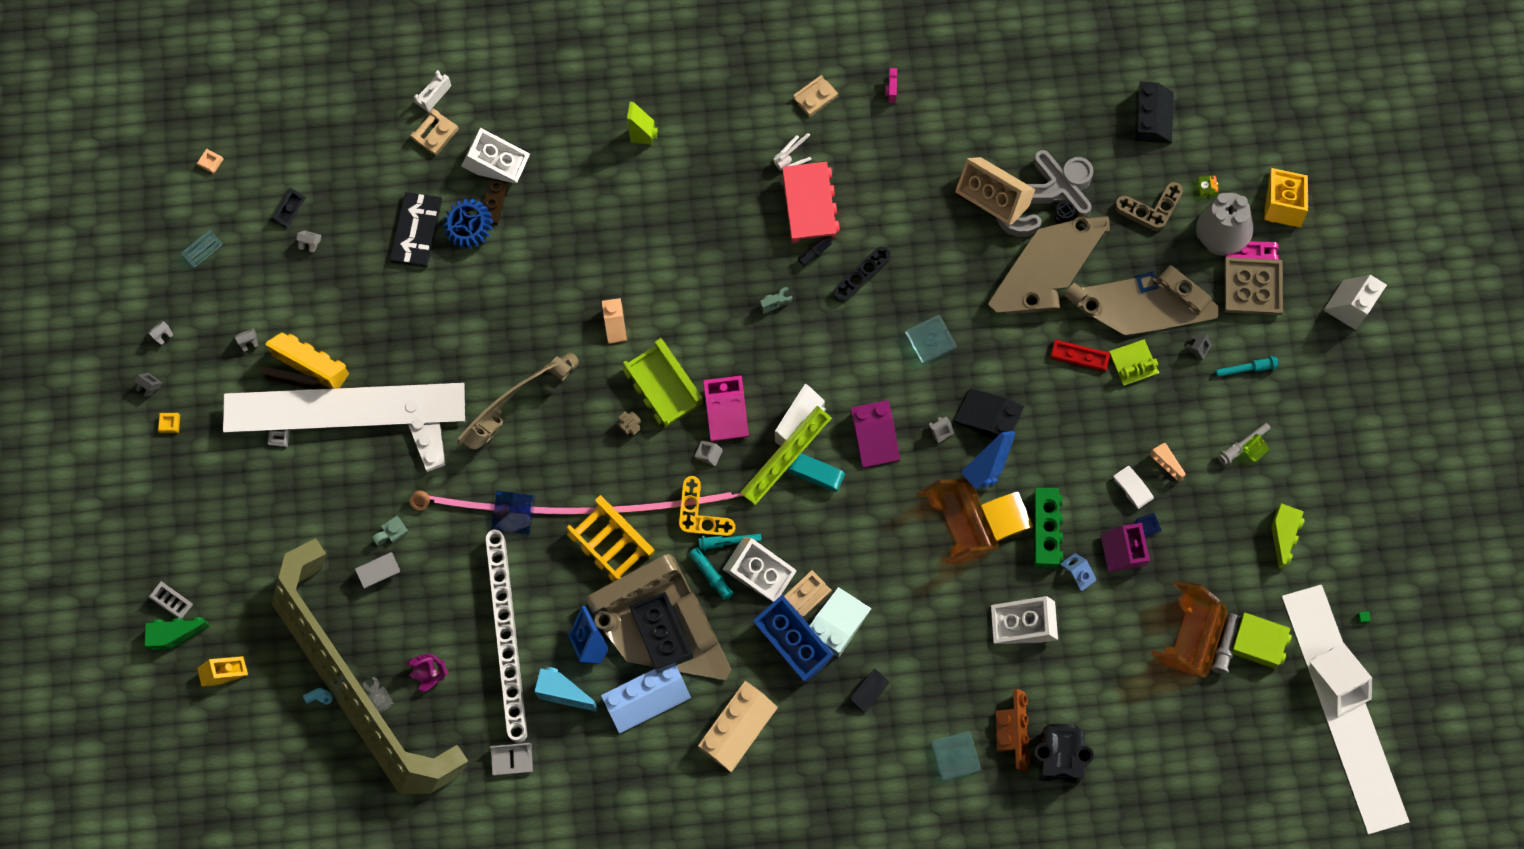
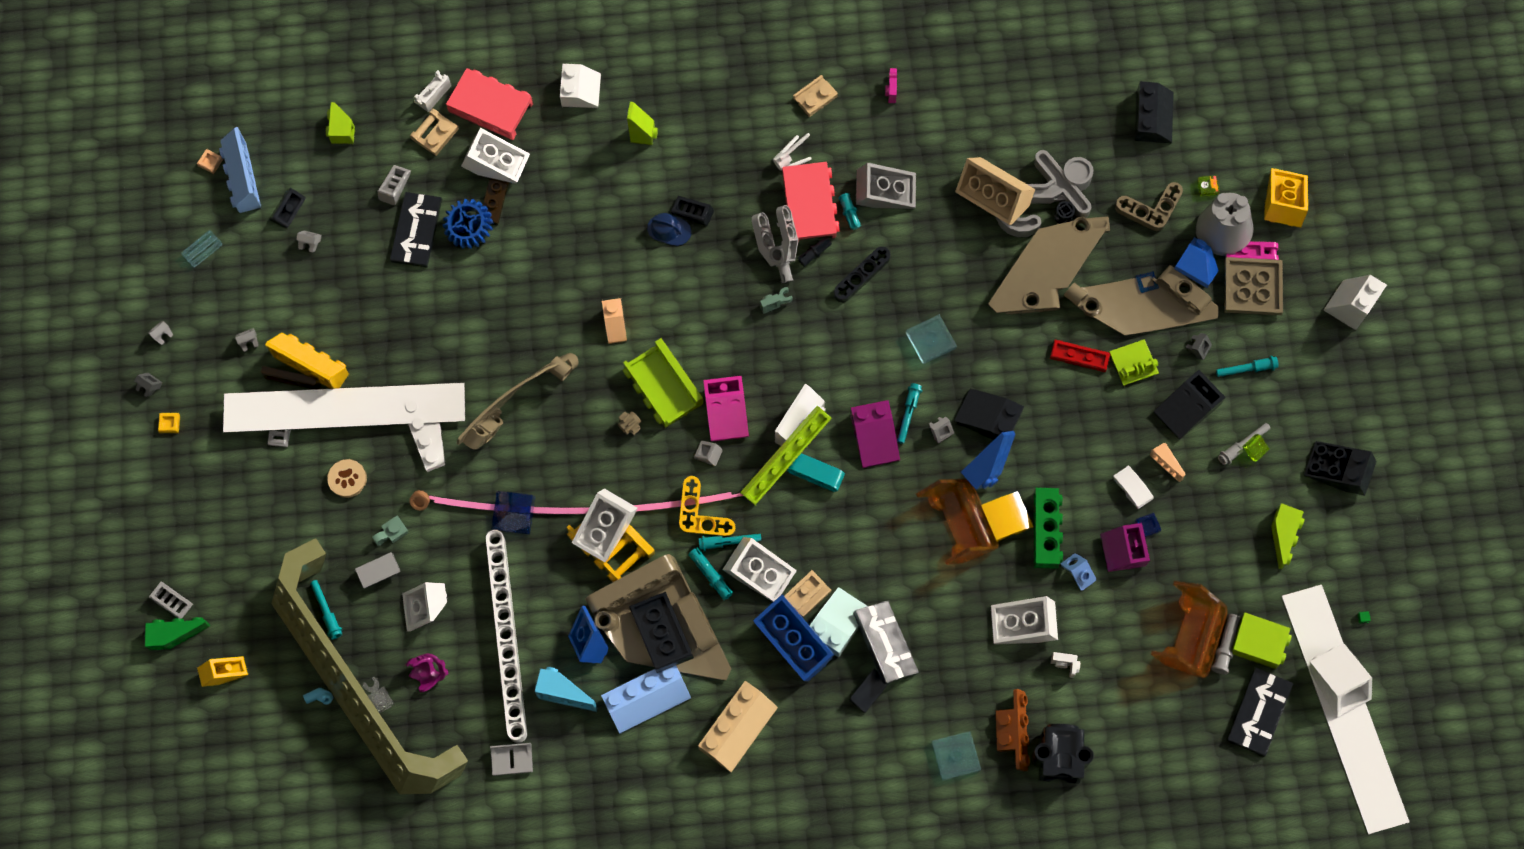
(240, 172): none -> light blue slope
(329, 619): none -> teal pin
(340, 127): none -> lime slope
(347, 478): none -> tan tile
(392, 195): none -> light grey slope
(423, 604): none -> white slope
(489, 103): none -> coral panel
(579, 86): none -> white slope
(604, 524): none -> white slope
(669, 229): none -> dark blue piece
(703, 215): none -> black slope
(766, 243): none -> light grey piece
(849, 211): none -> teal axle
(885, 187): none -> light grey slope
(885, 642): none -> tile
(911, 403): none -> teal pin
(1063, 660): none -> white bracket
(1189, 404): none -> black slope
(1198, 263): none -> blue slope
(1260, 712): none -> black tile
(1341, 467): none -> black slope

